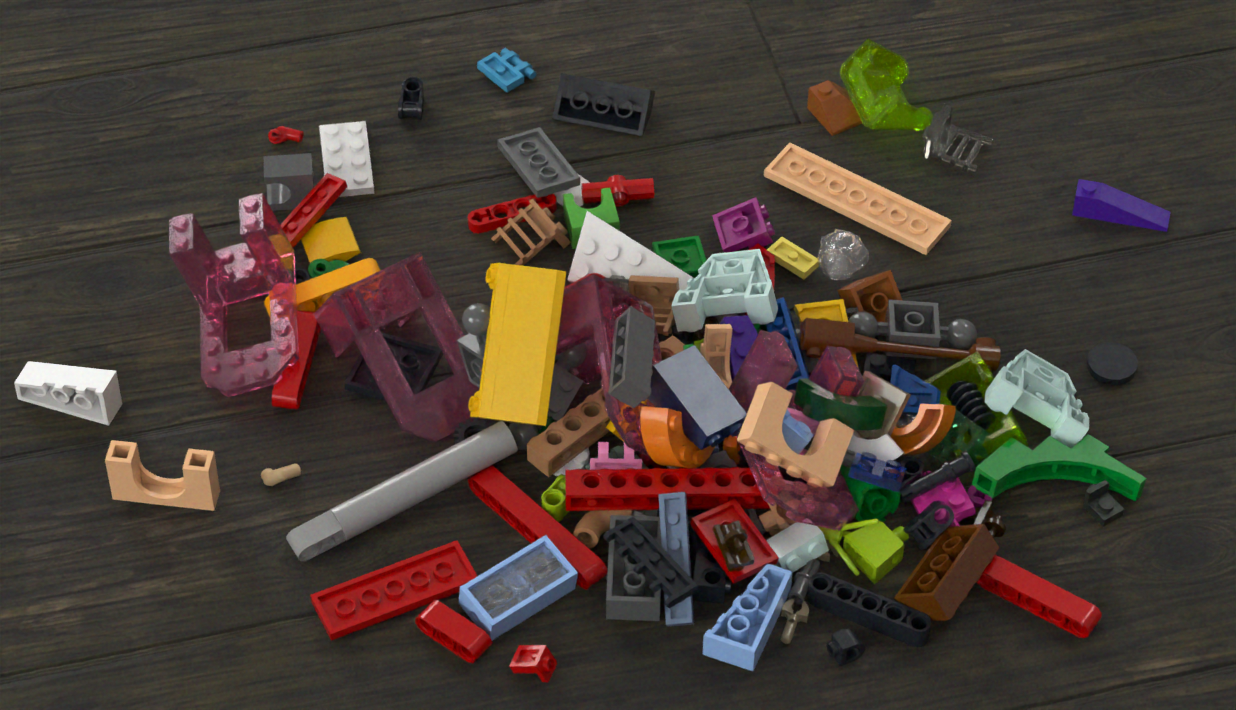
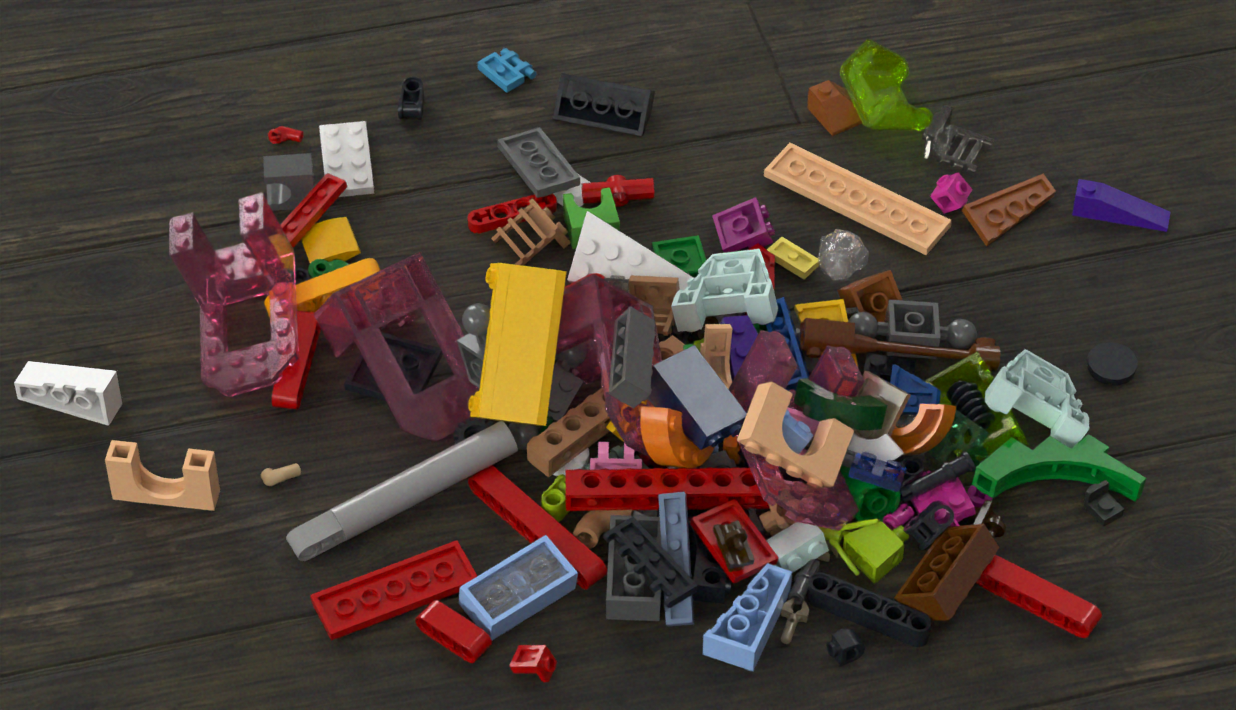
(898, 517): none -> dark pink pin
(951, 192): none -> dark pink brick
(1006, 208): none -> dark orange wing

